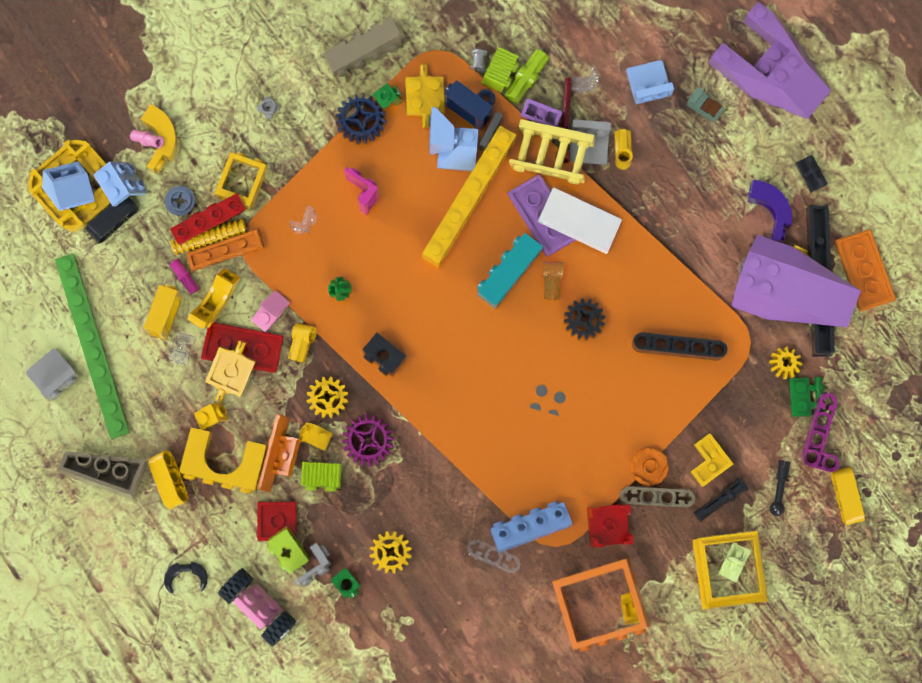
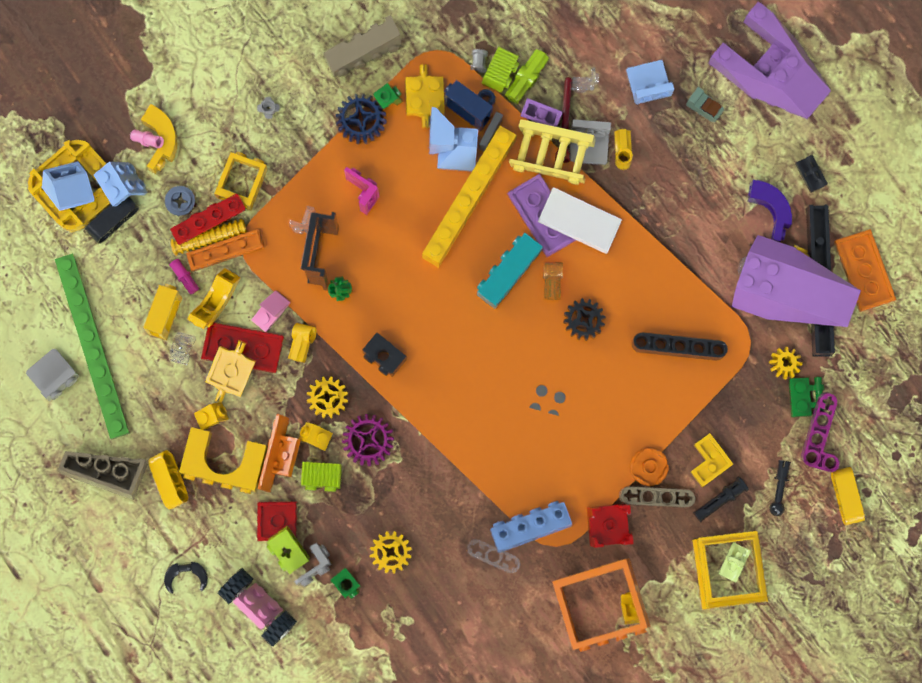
(322, 224): none -> black piece

